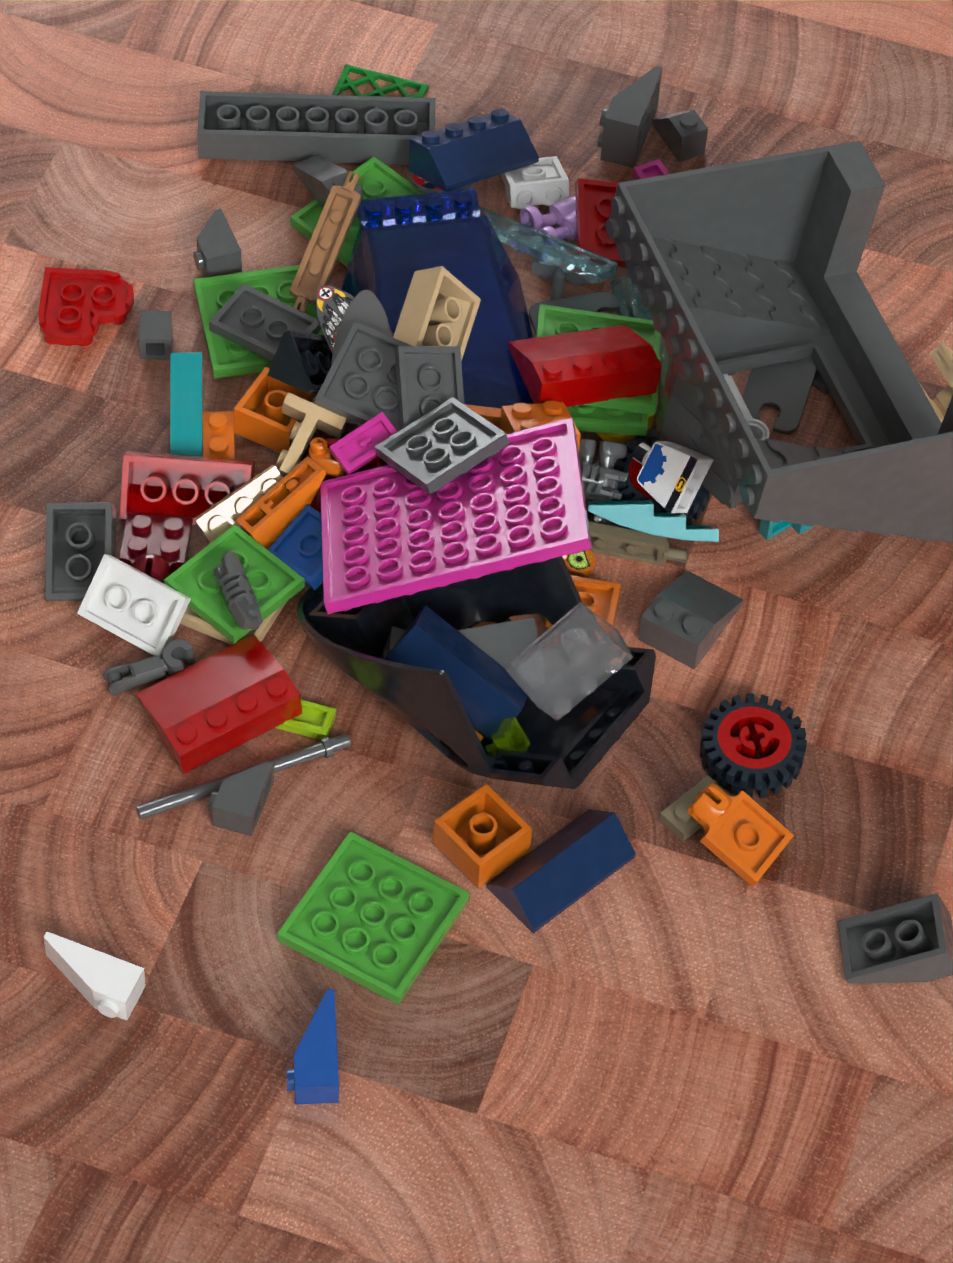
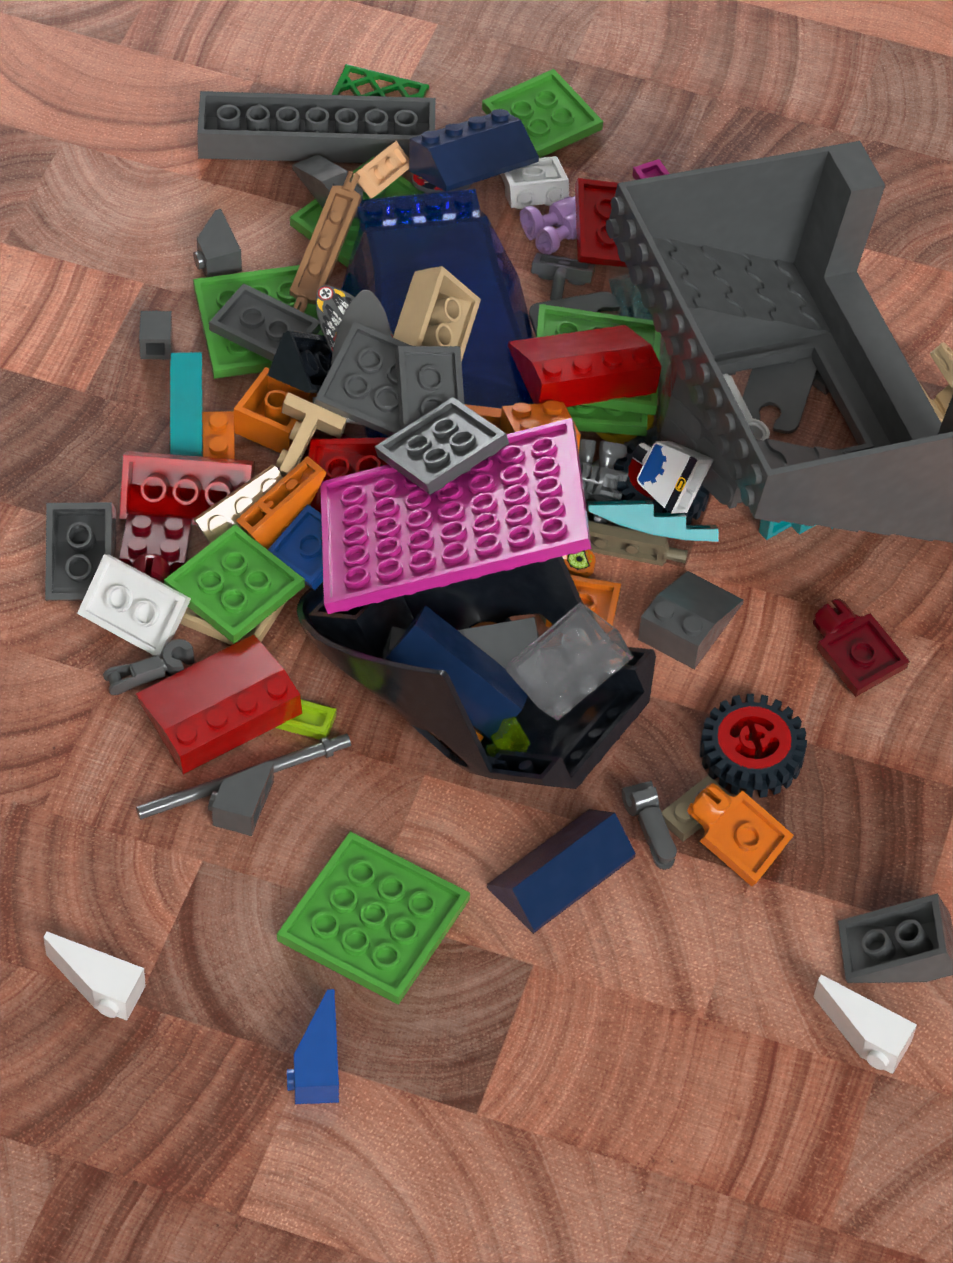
(79, 302): red plate -> none
(238, 592): dark grey hinge -> none
(321, 455): orange arm -> none
(359, 445): dark pink plate -> none
(383, 170): none -> light nougat plate
(482, 835): orange brick -> none
(548, 110): none -> bright green plate
(551, 249): clear light blue plate -> none
(629, 119): dark grey slope -> none
(644, 801): none -> dark grey piece
(683, 133): dark grey slope -> none
(857, 647): none -> dark red plate
(868, 1027): none -> white slope

